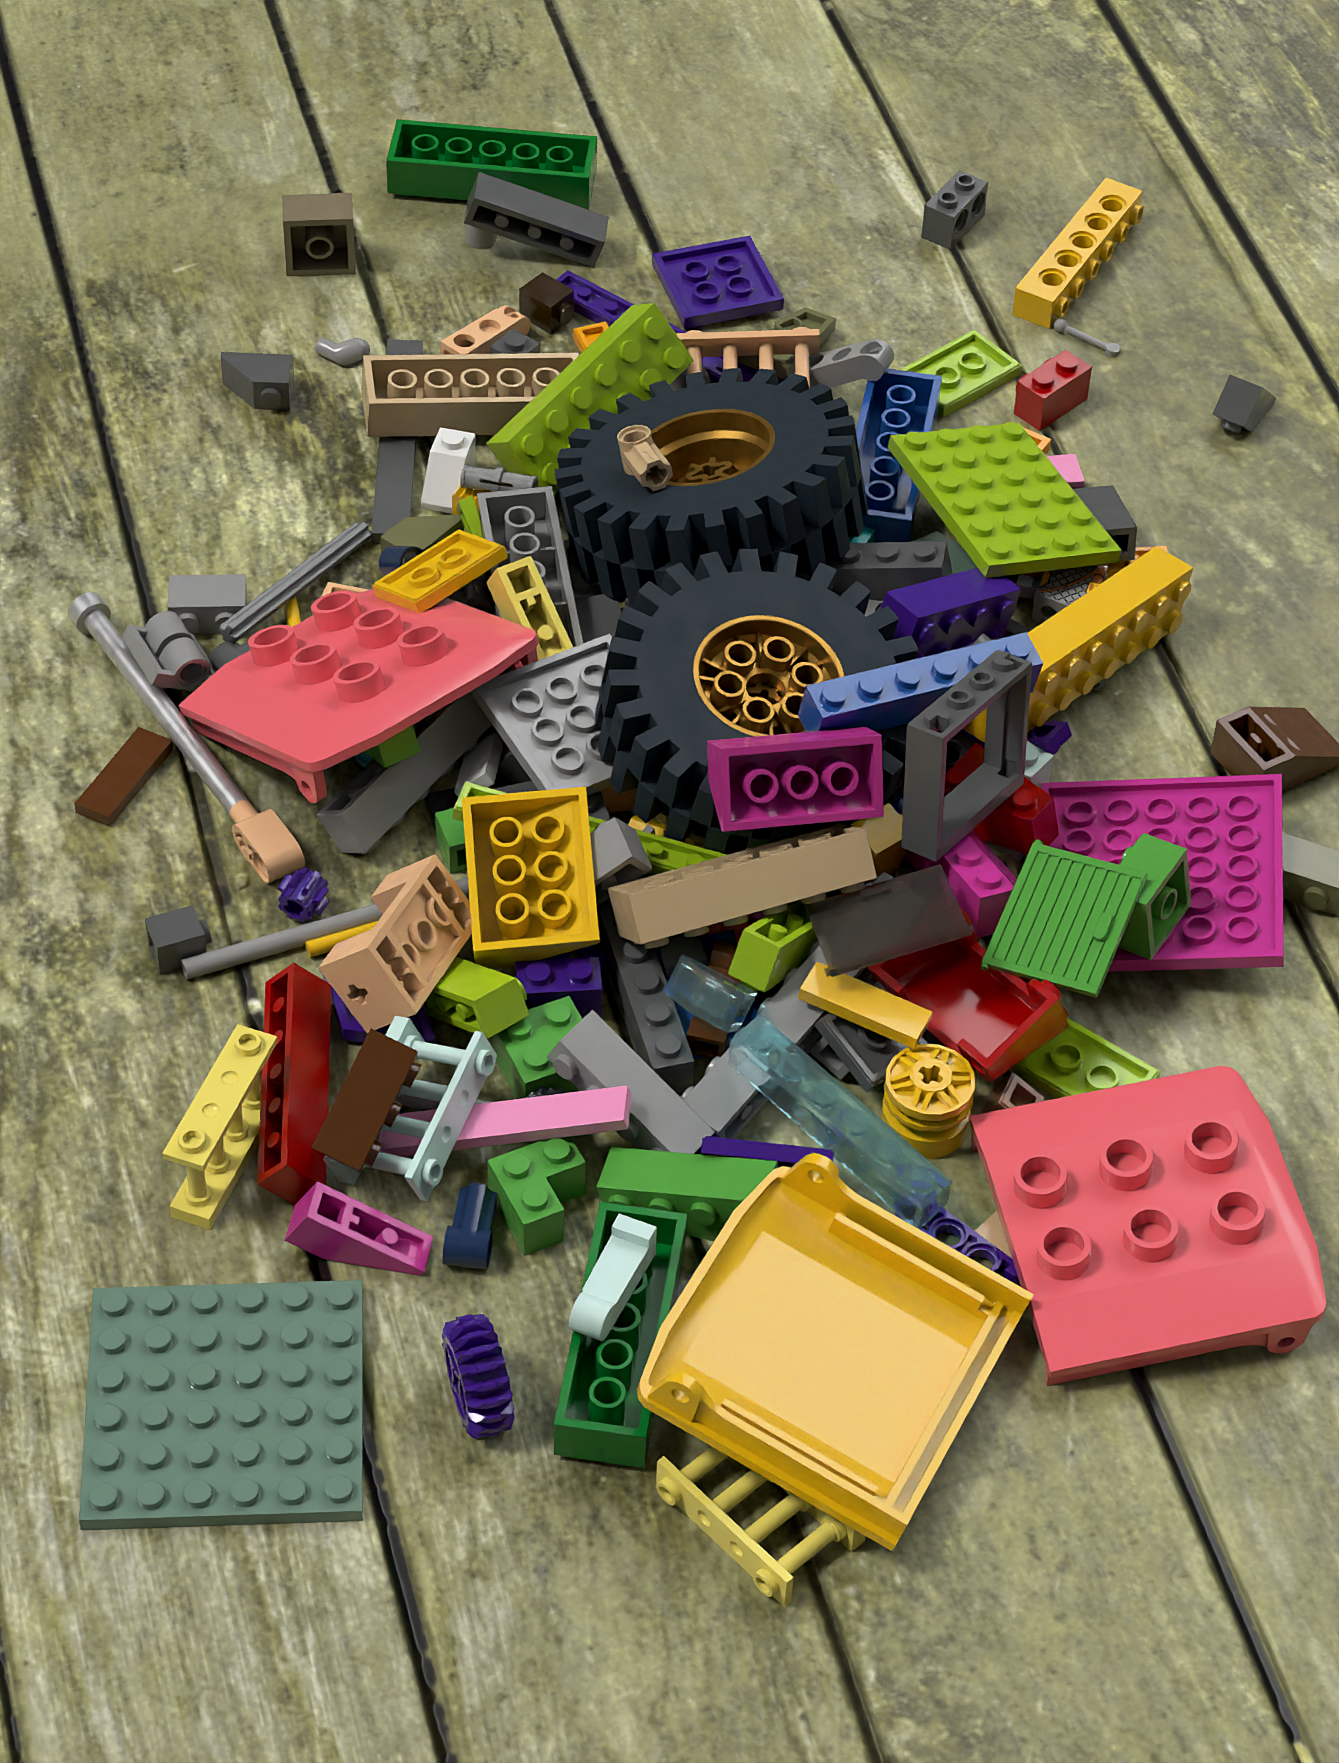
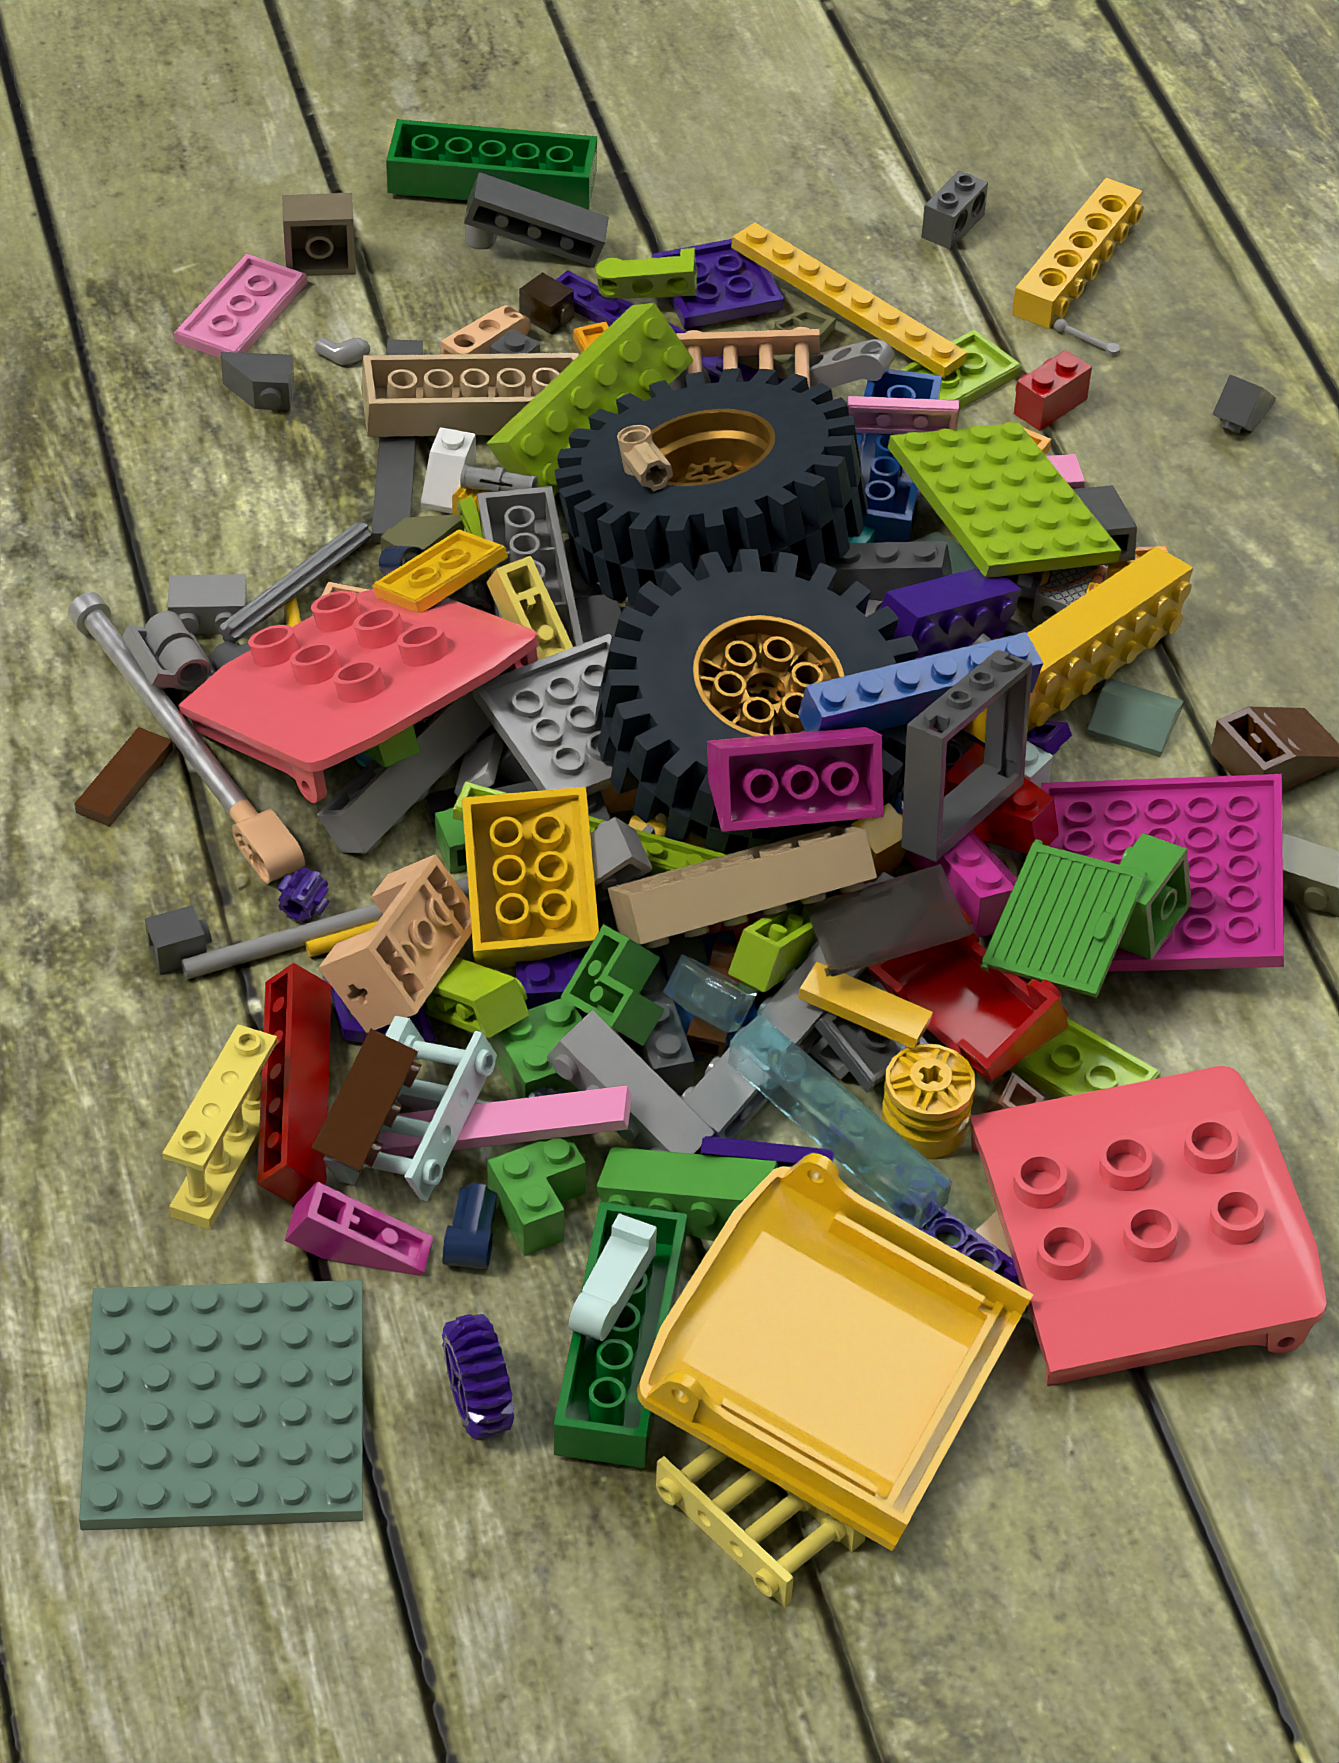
(240, 307): none -> bright pink tile
(611, 985): none -> bright green brick
(648, 276): none -> lime leg
(849, 300): none -> yellow plate
(902, 415): none -> bright pink tile
(1134, 717): none -> sand green slope

